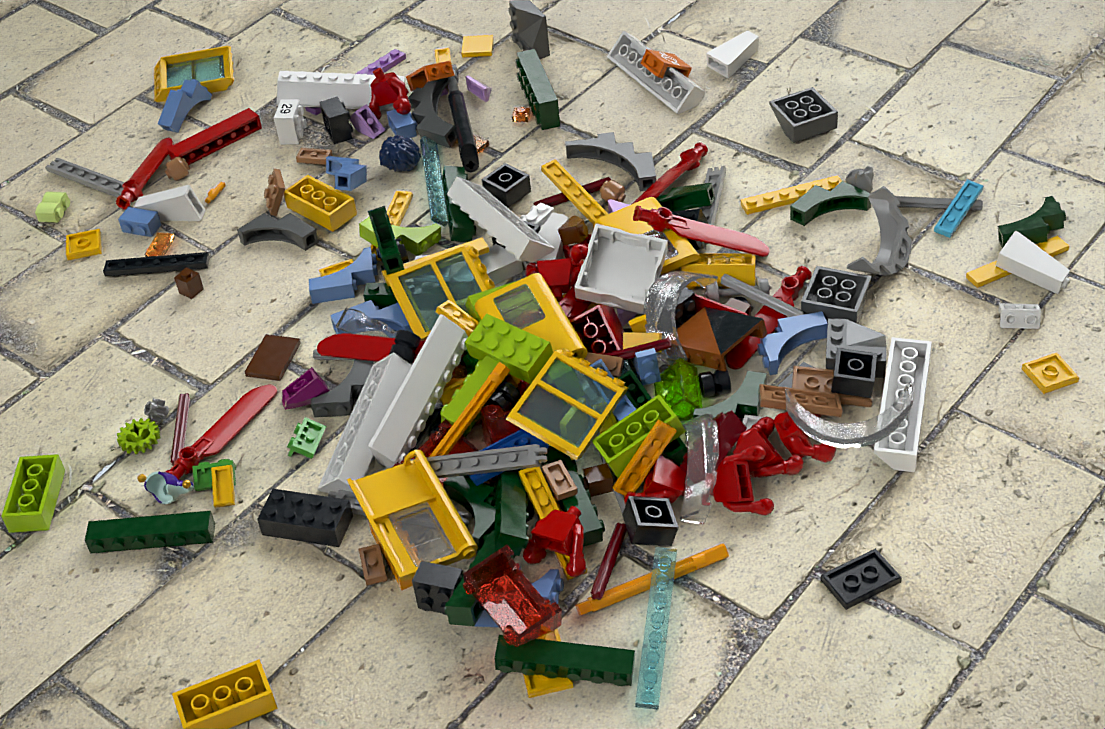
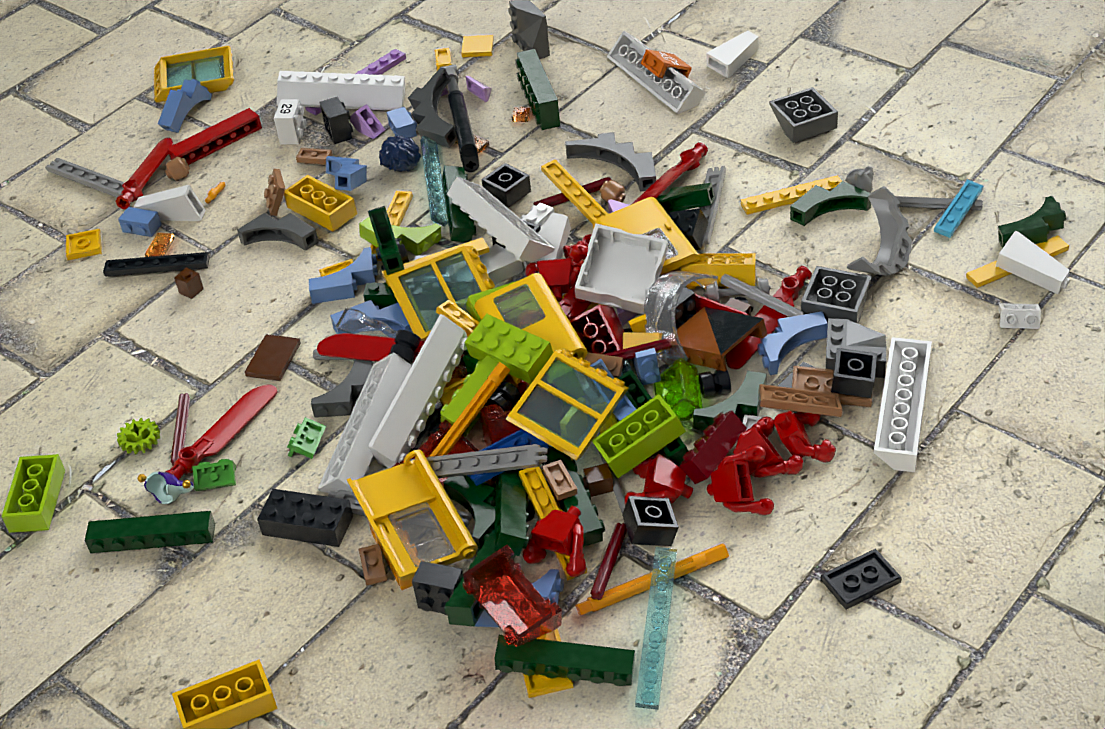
(52, 207): yellowish green brick -> none
(156, 410): light grey gear -> none
(223, 486): yellow tile -> none
(303, 390): magenta slope -> none
(387, 90): red torso -> none
(429, 73): orange panel -> none
(573, 231): reddish brown slope -> none
(644, 458): light orange tile -> none
(663, 218): piece -> none
(701, 464): clear windscreen -> none
(851, 434): clear windscreen -> none
(1050, 373): yellow tile -> none

